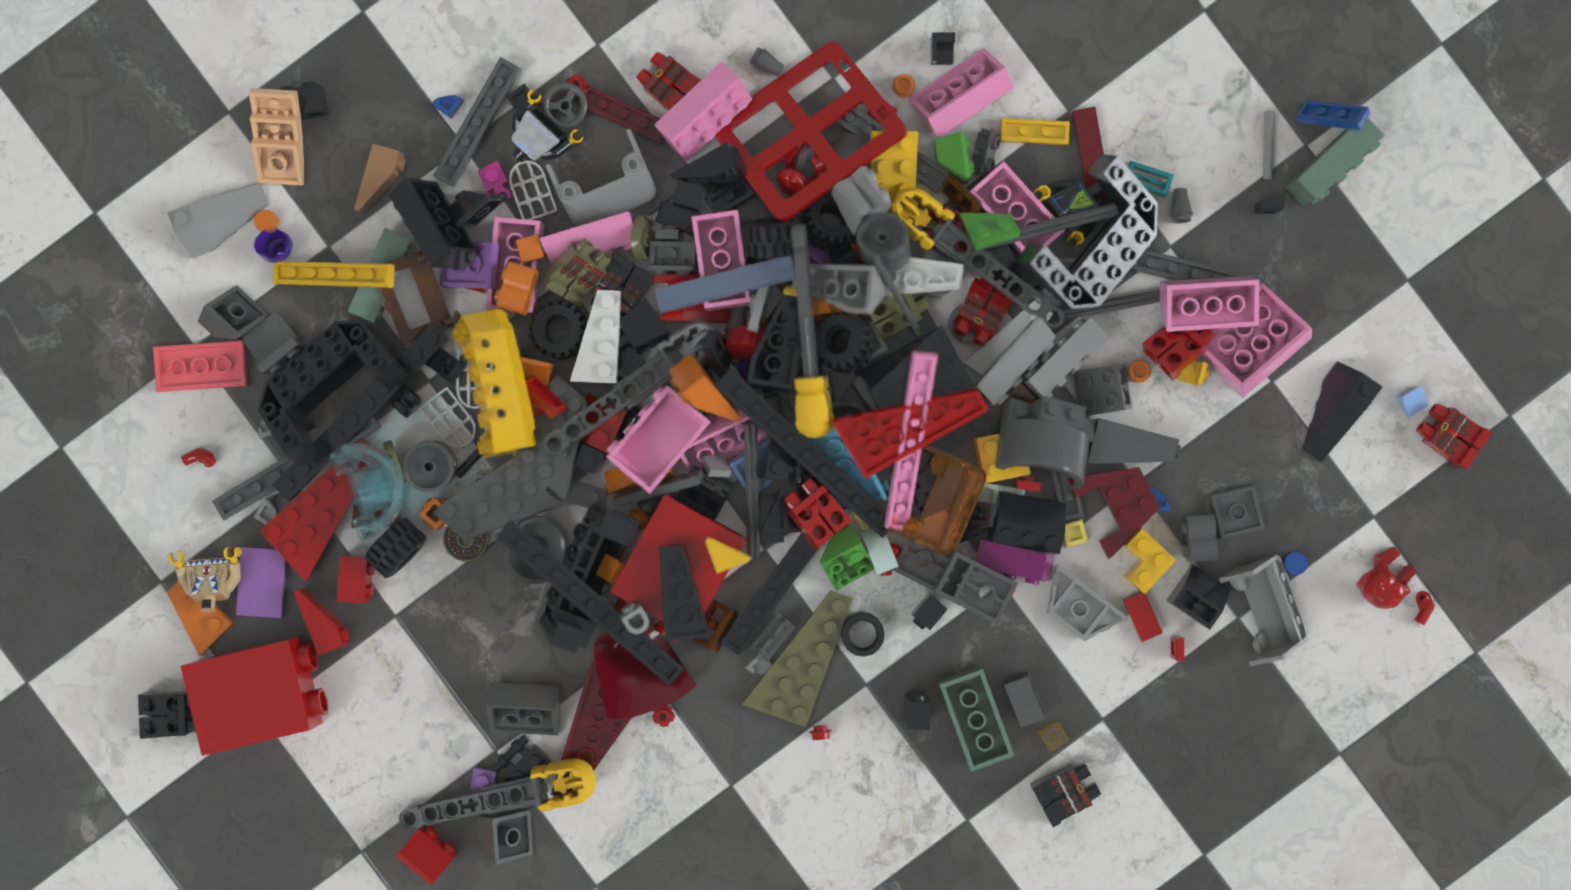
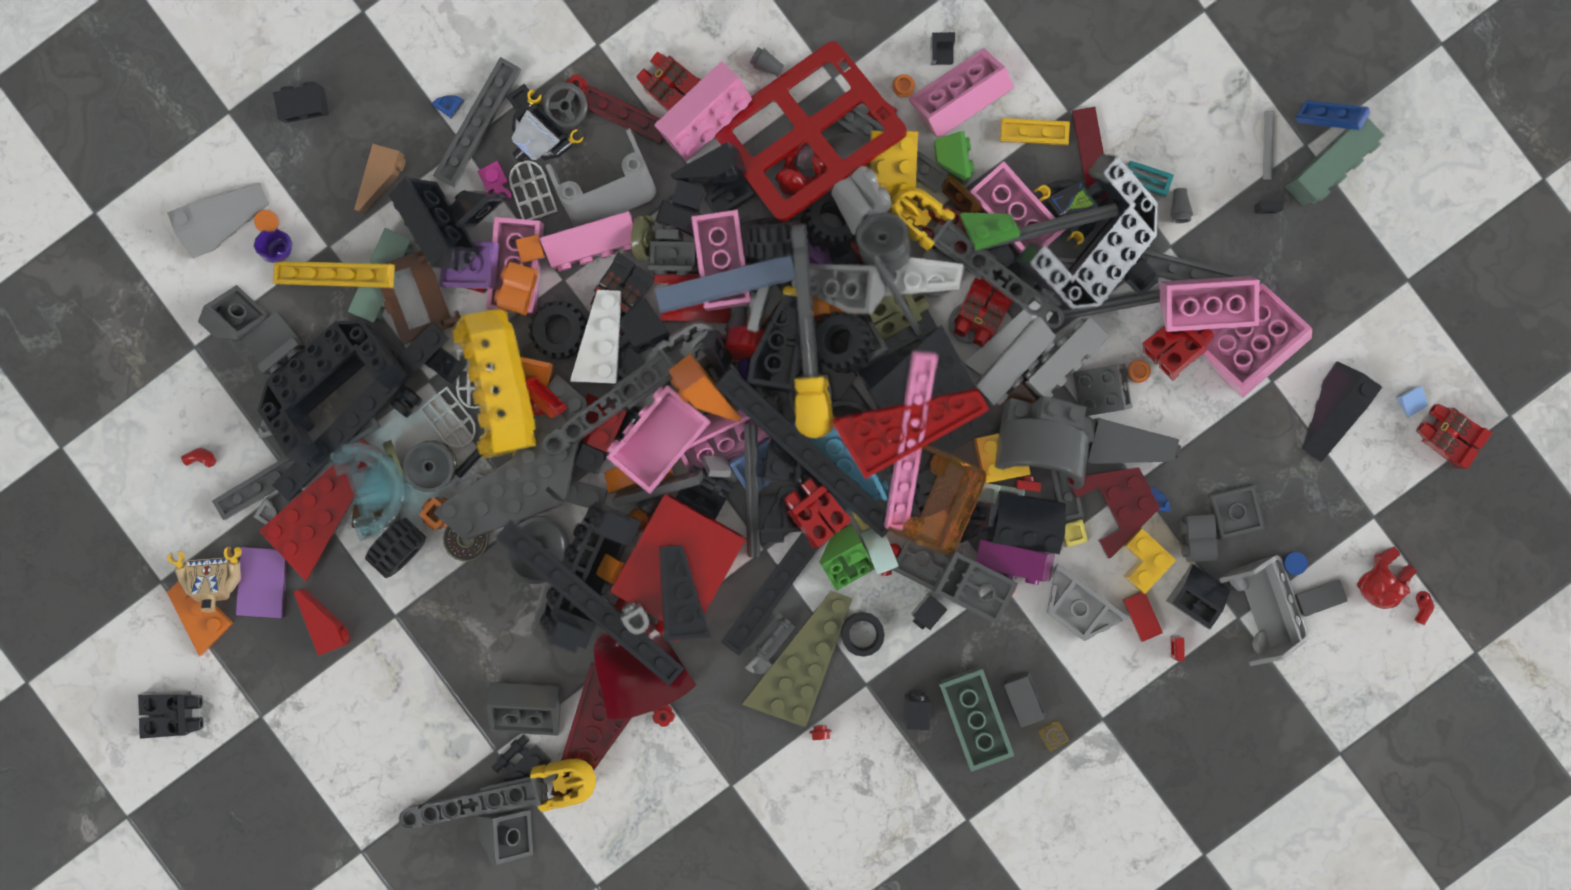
(200, 366): coral tile -> none
(254, 694): red brick -> none
(277, 136): light nougat slope -> none
(355, 579): red brick -> none
(427, 854): red slope -> none
(482, 777): medium lavender plate -> none
(576, 271): olive hips -> none
(719, 622): reddish brown slope -> none
(725, 556): yellow slope -> none
(988, 142): dark grey hinge -> none
(1063, 793): black hips -> none
(1141, 277): none -> black panel
(1194, 373): yellow bracket -> none
(1321, 598): none -> dark grey tile

